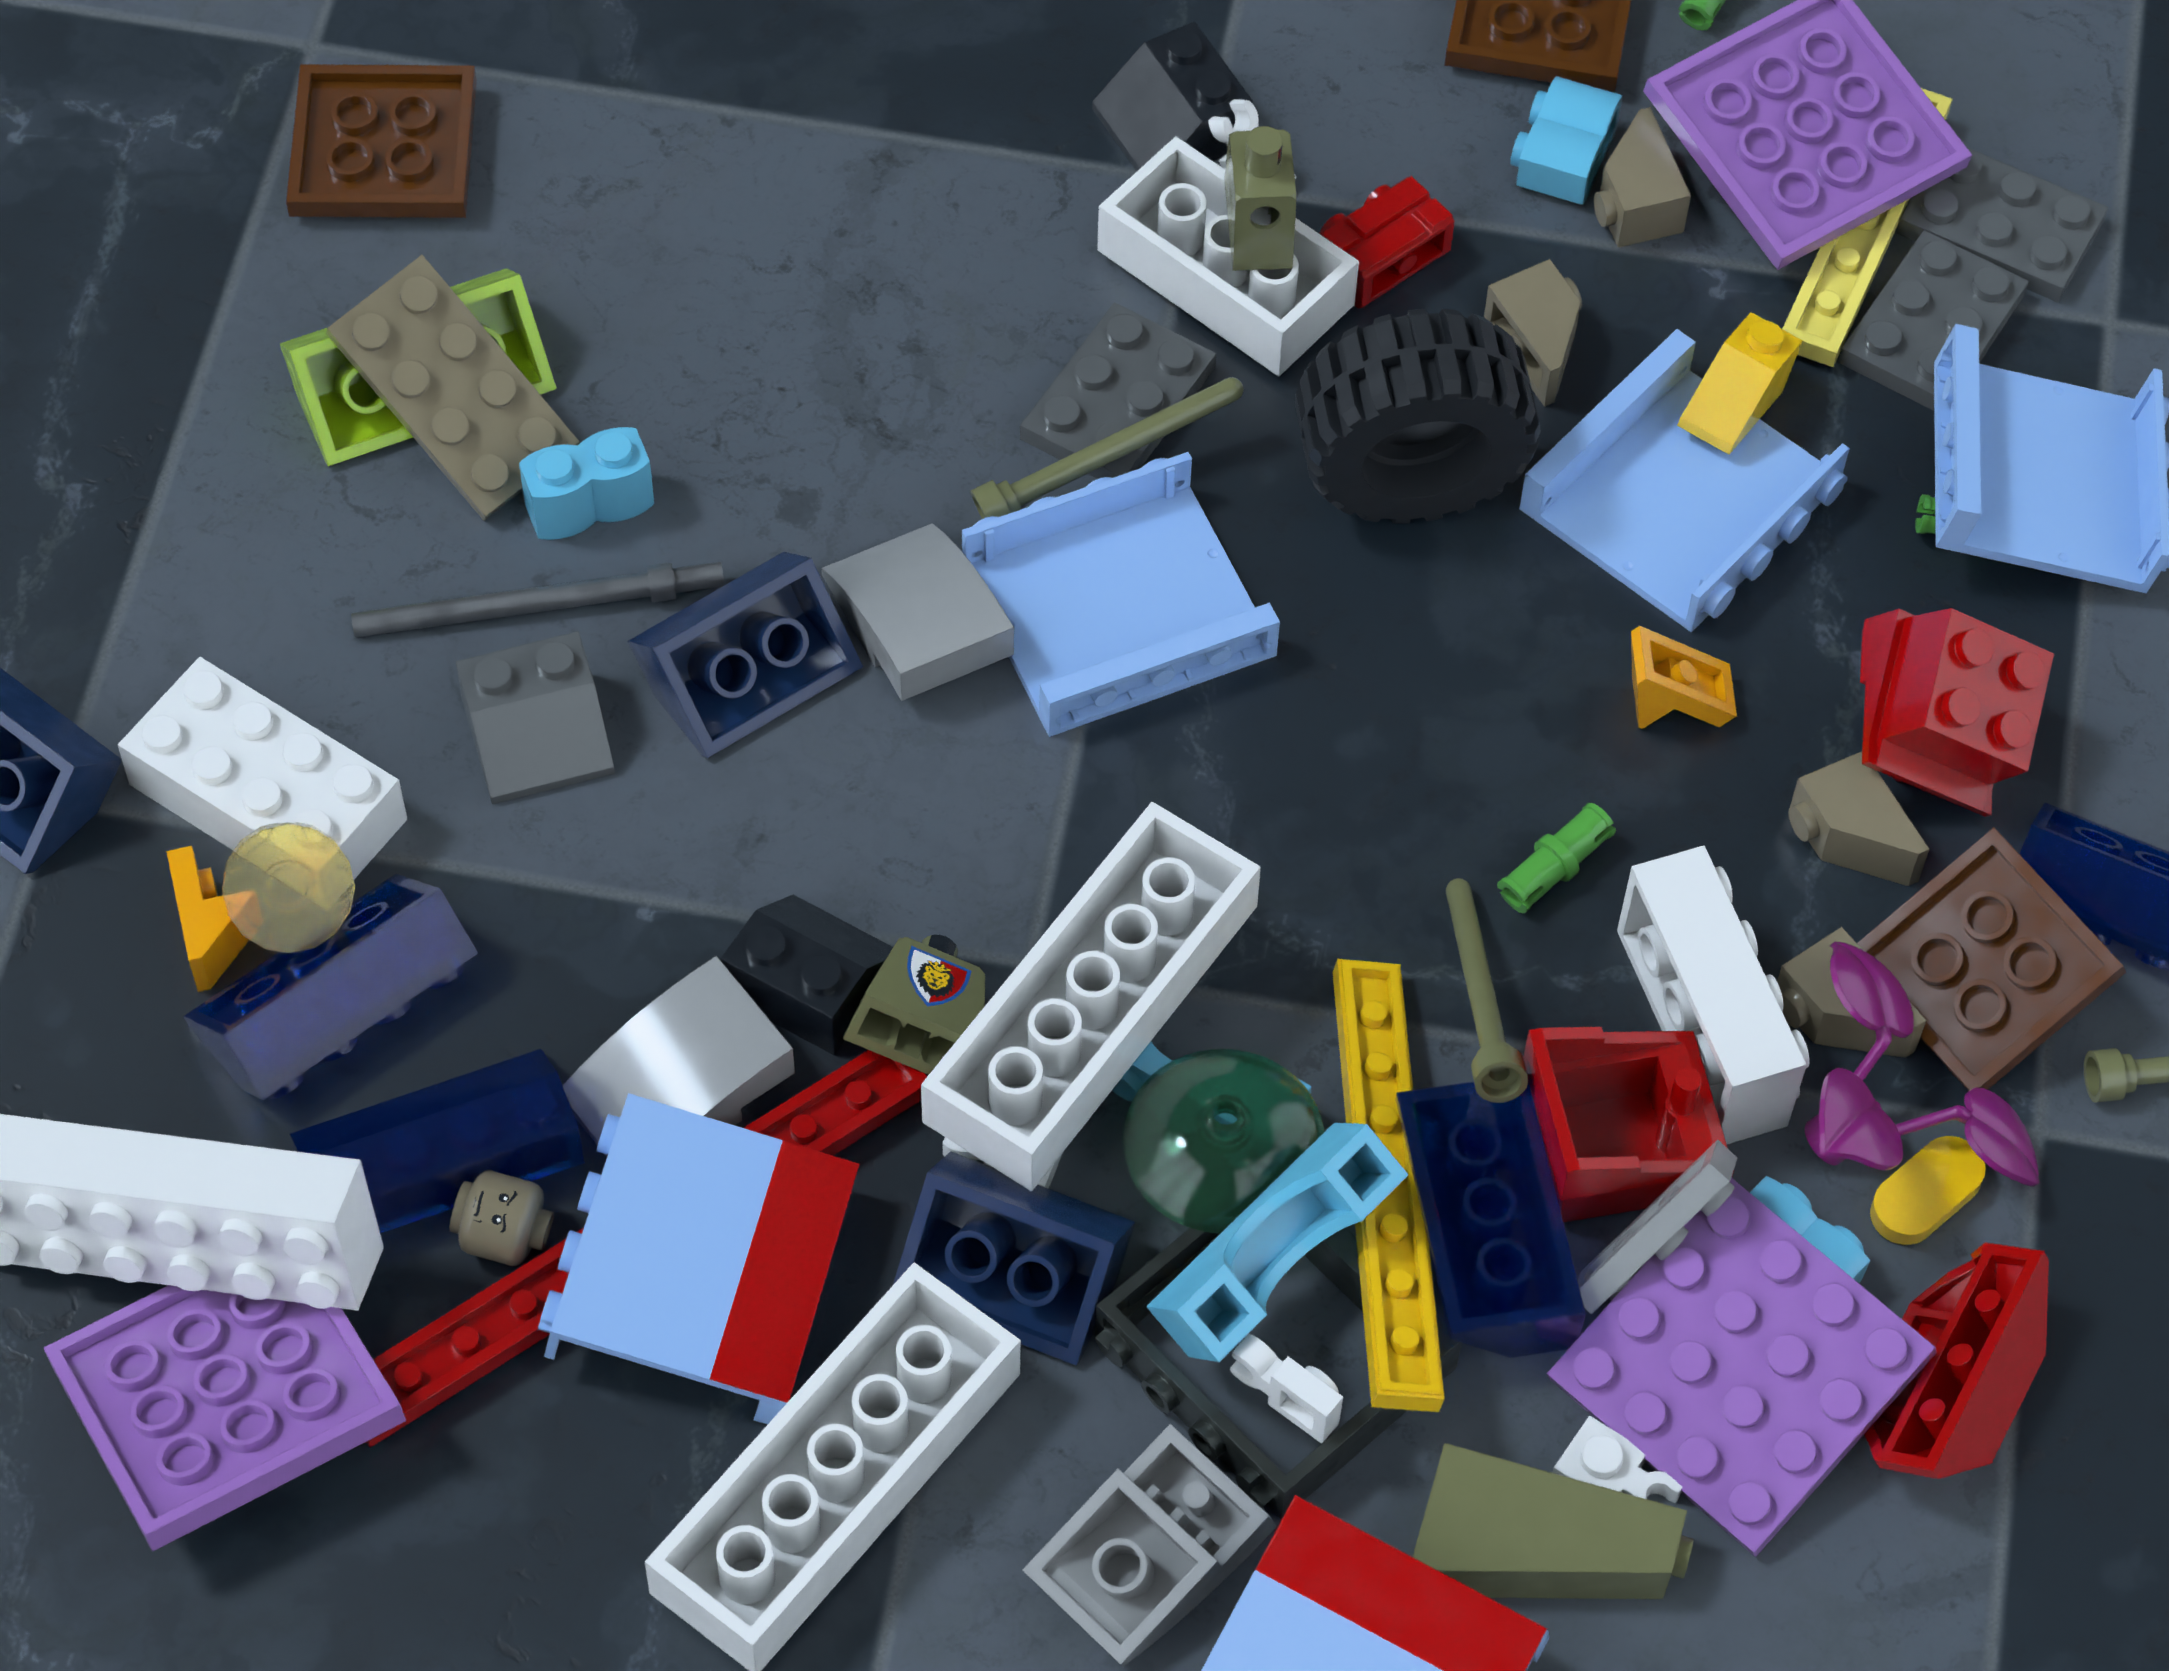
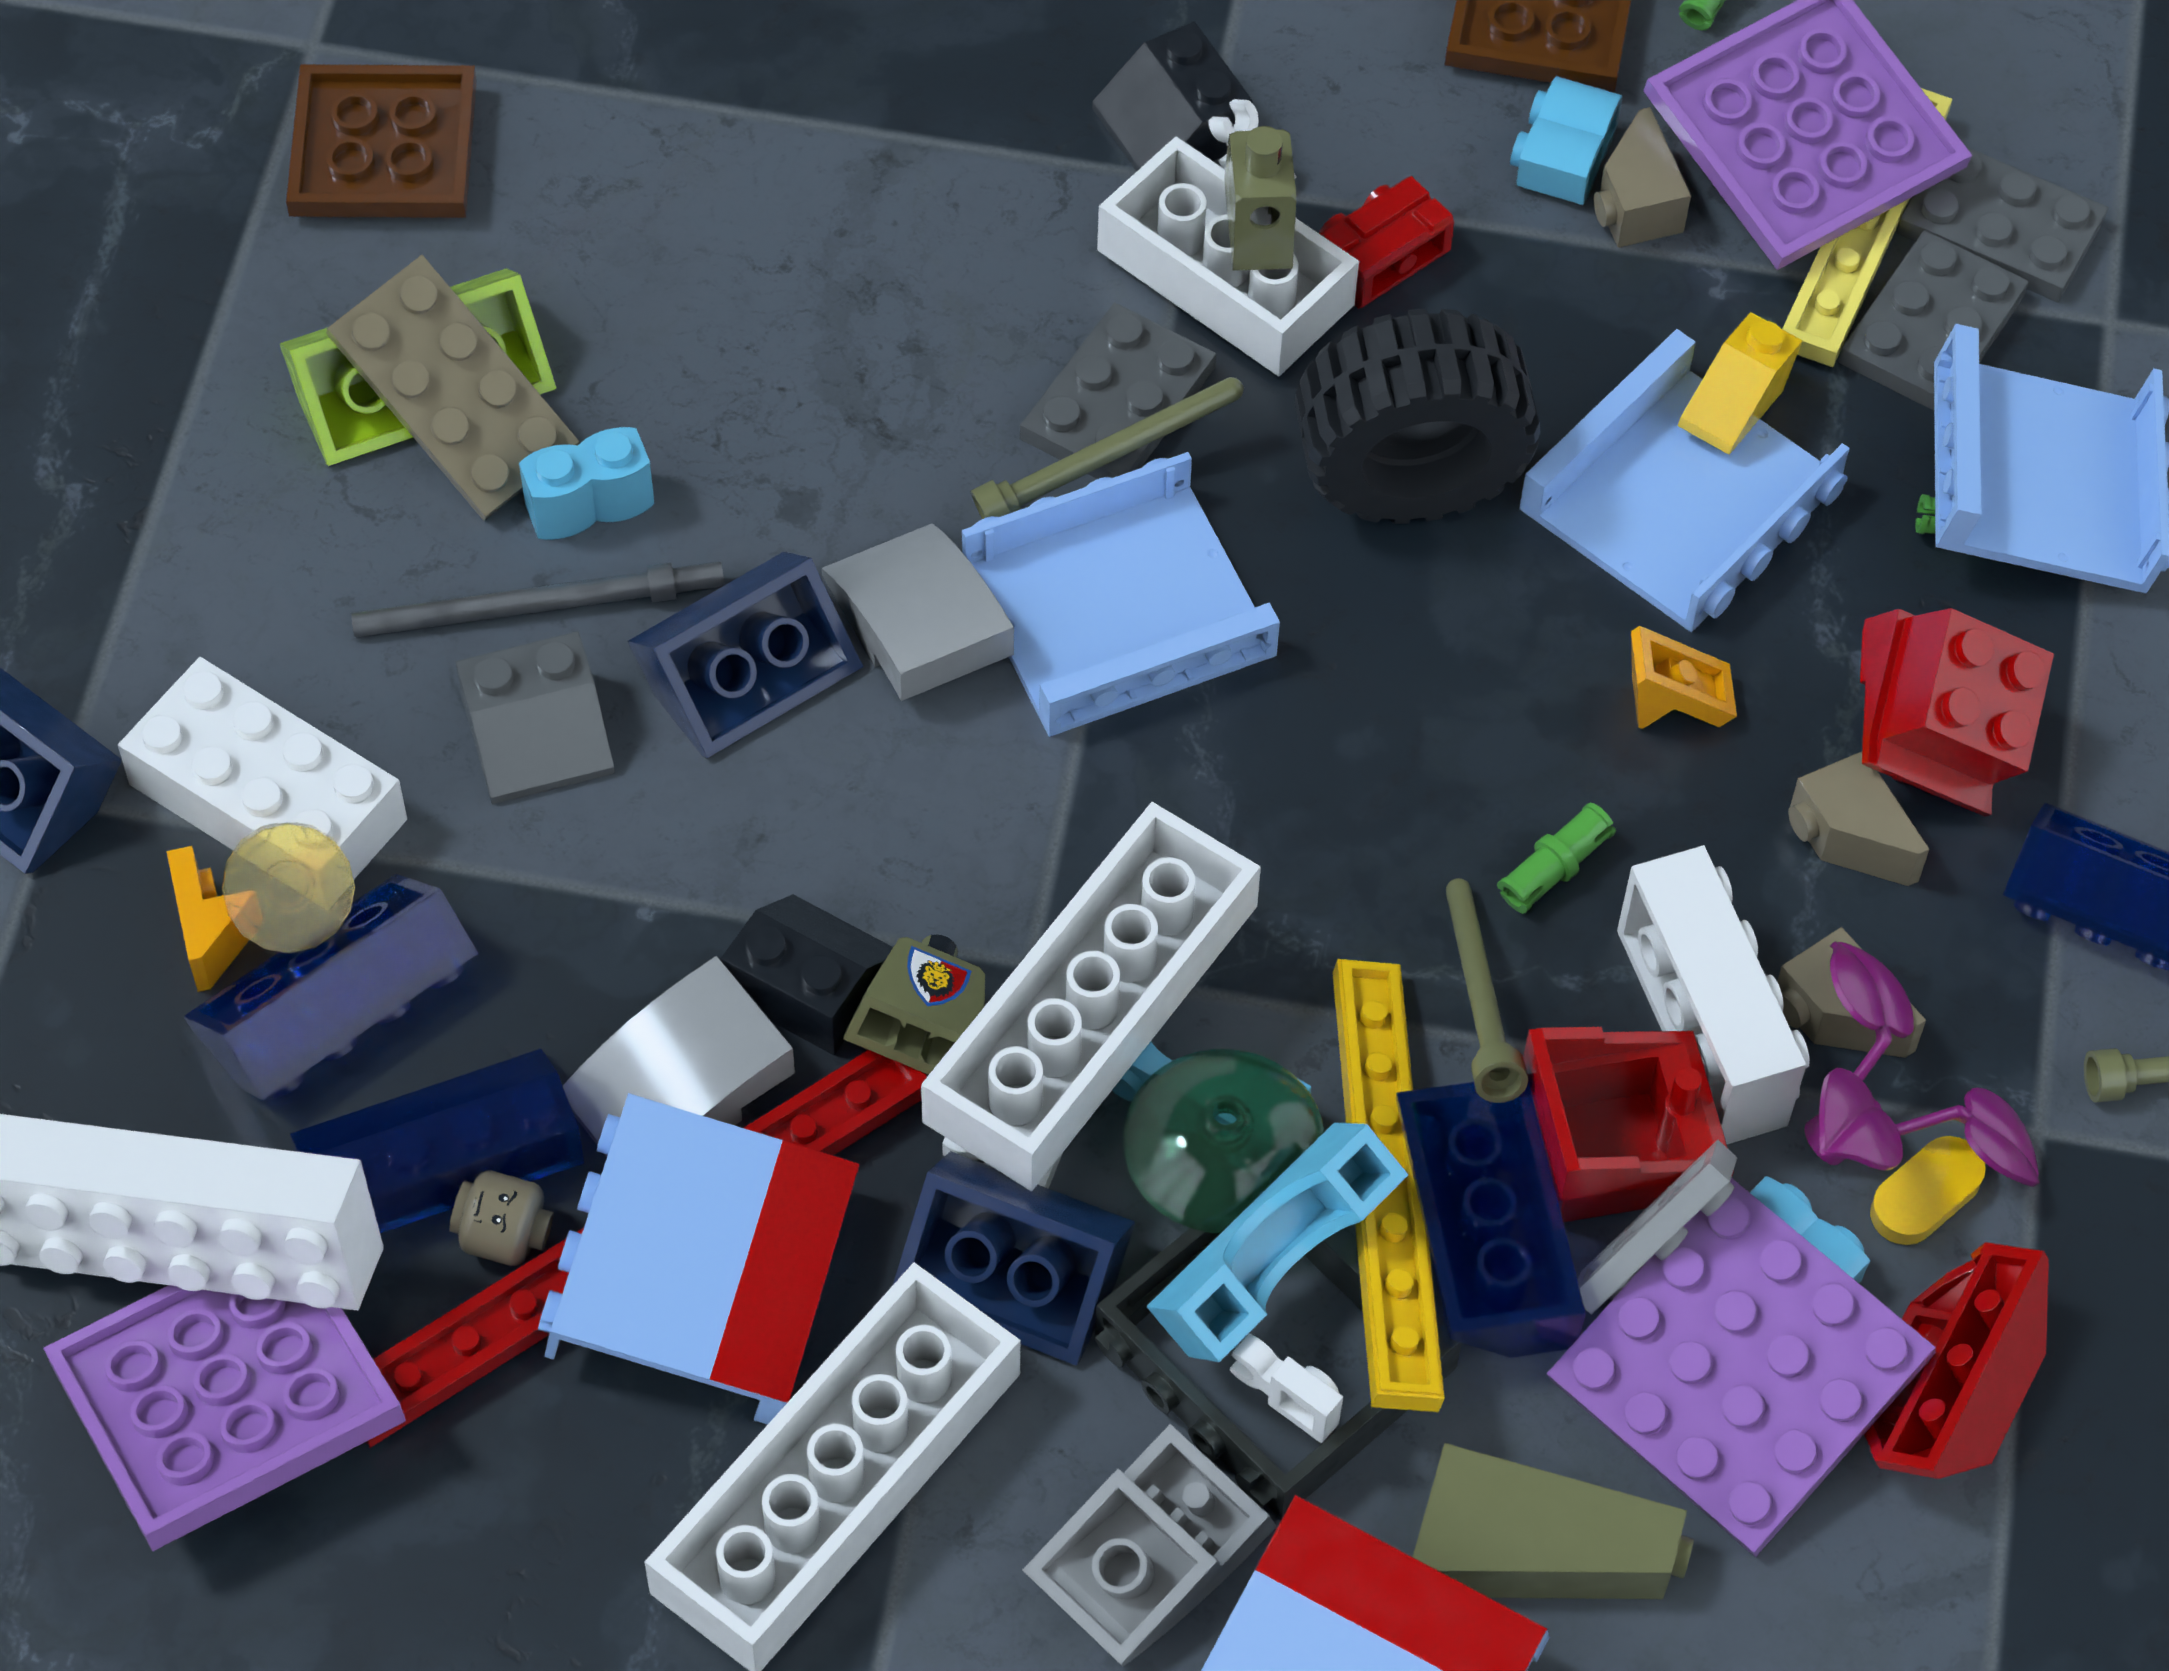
(1542, 317): dark tan slope -> none
(1612, 1462): white plate -> none
(1991, 961): reddish brown plate -> none

